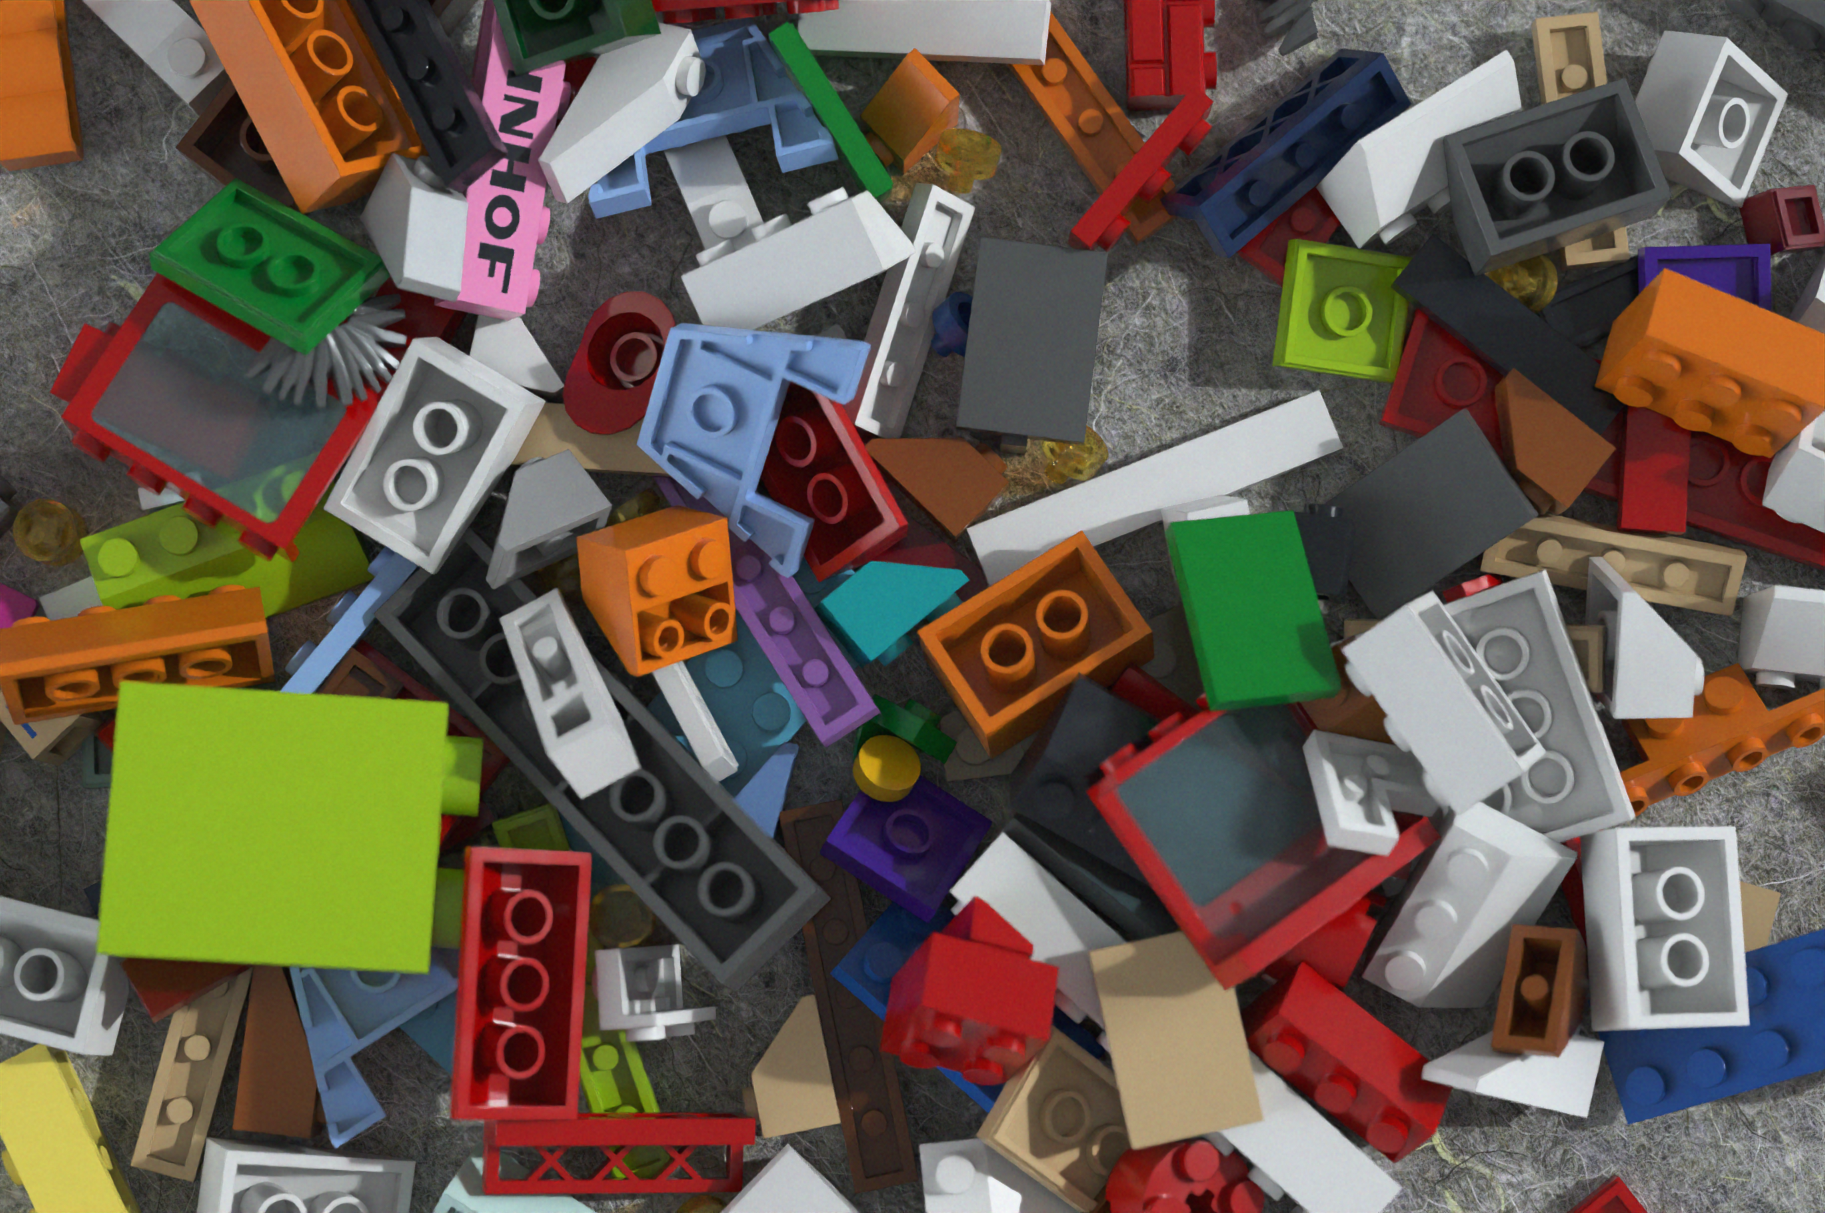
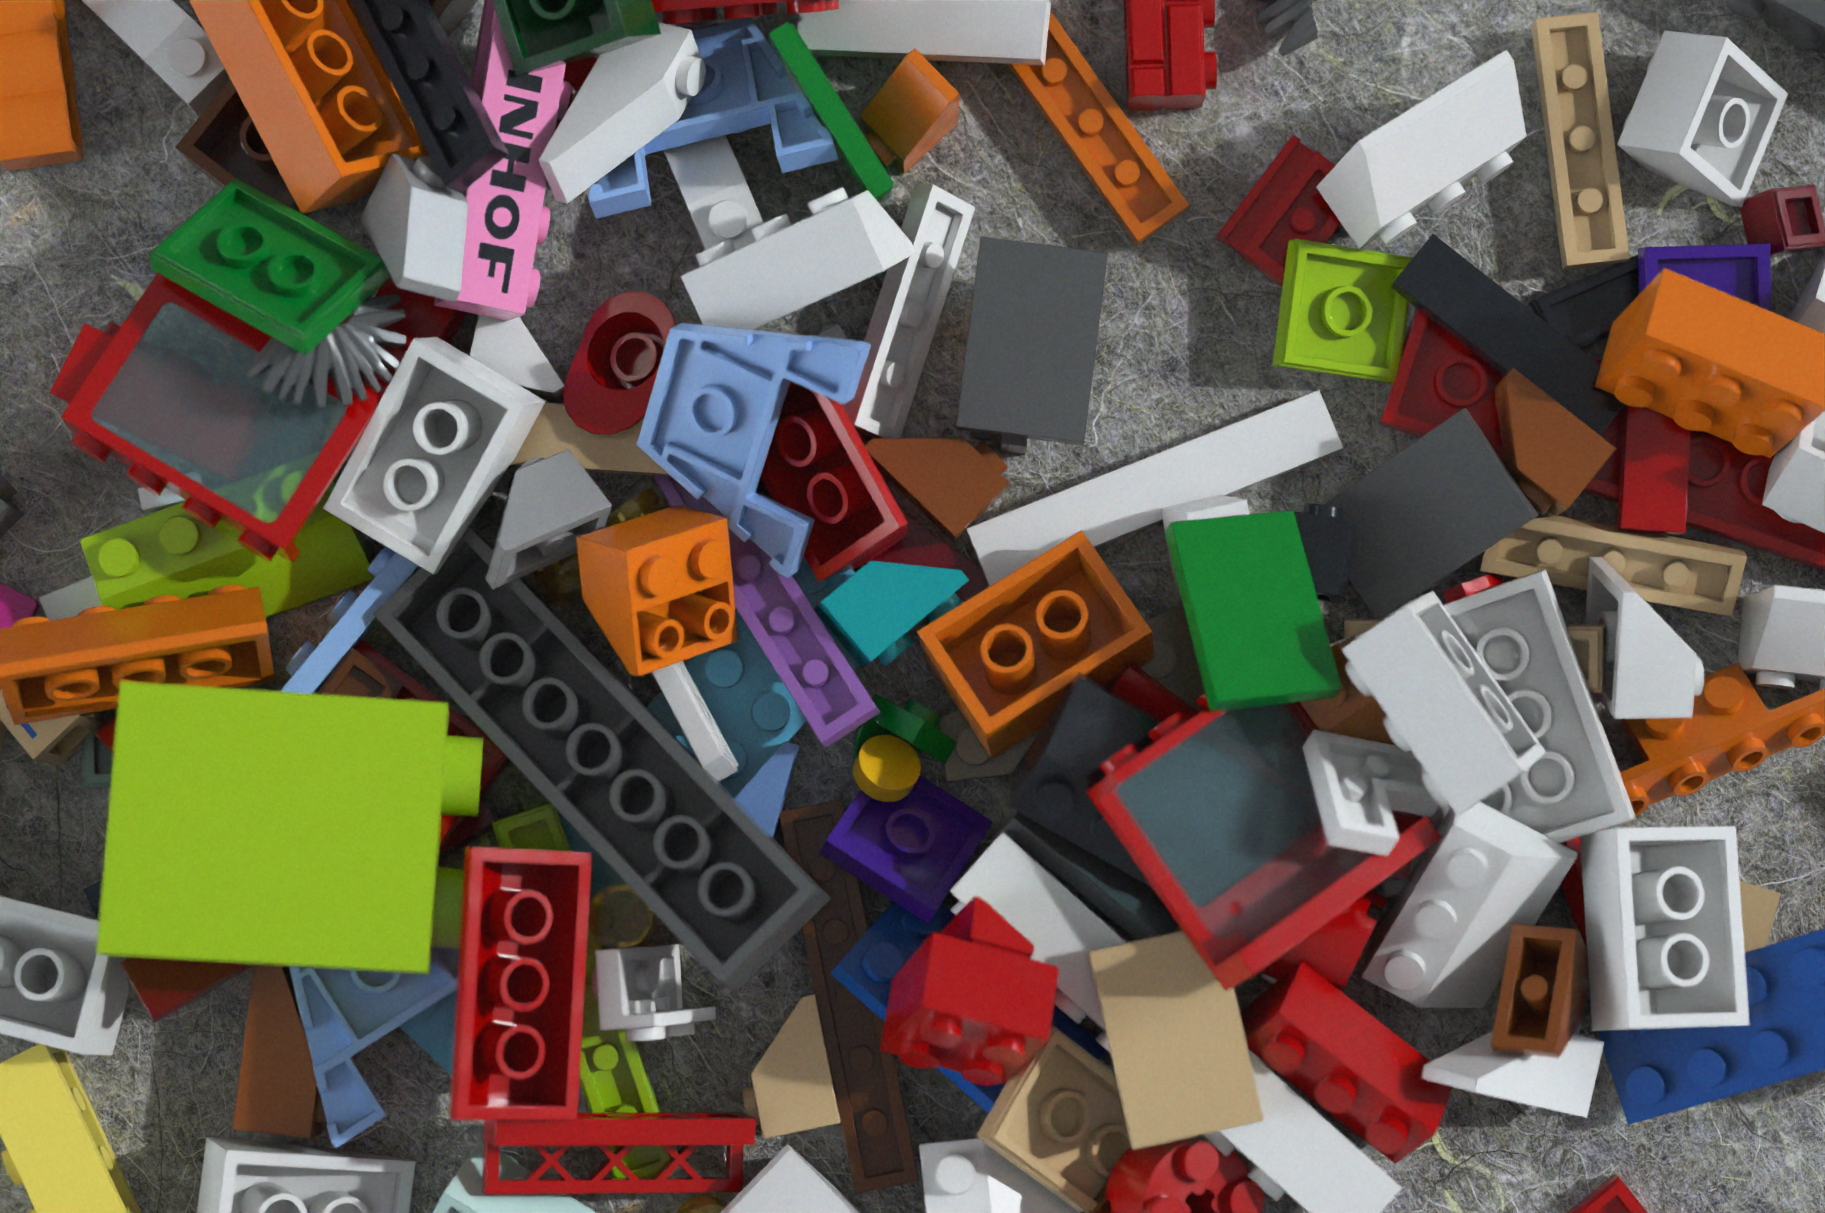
(42, 522): clear yellow wheel -> none
(191, 1081): tan plate -> none
(568, 695): white slope -> none
(952, 324): blue tile -> none
(967, 157): clear yellow tile -> none
(1075, 460): clear yellow tile -> none
(1143, 174): red plate -> none
(1288, 149): dark blue fence -> none
(1529, 281): clear yellow tile -> none
(1552, 176): dark grey slope -> none

